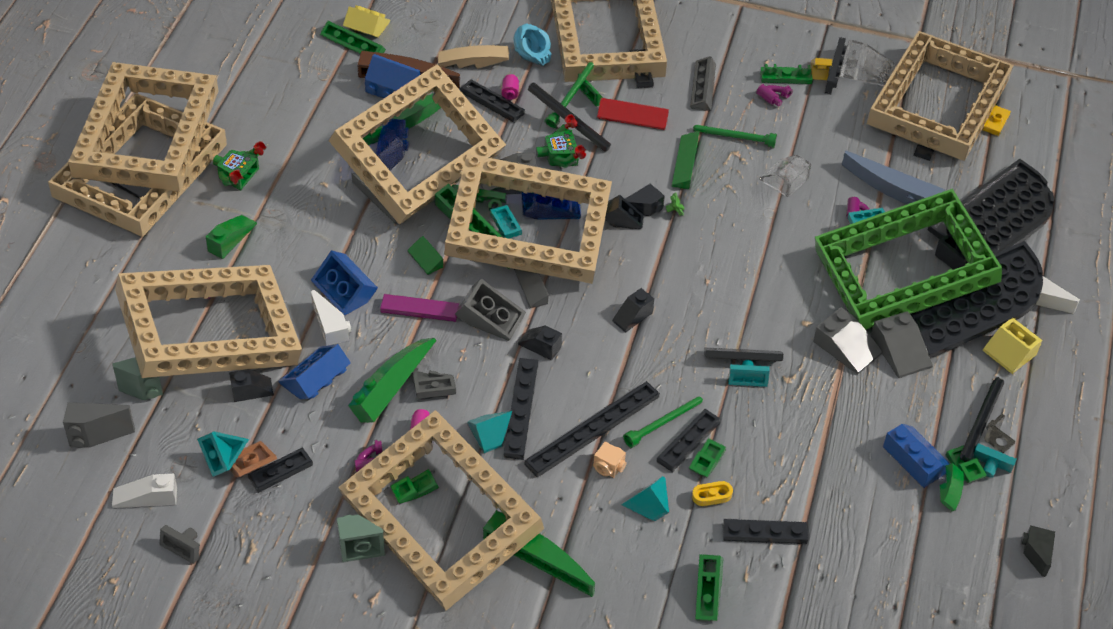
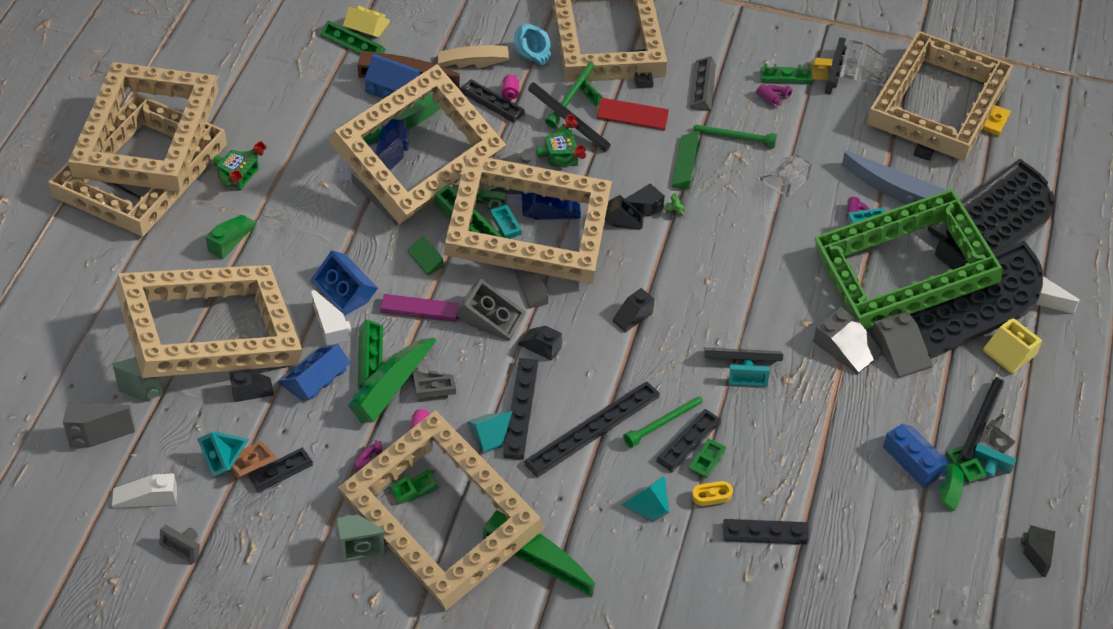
(369, 350): none -> green slope
(609, 460): light nougat brick -> none
(709, 587): green slope -> none

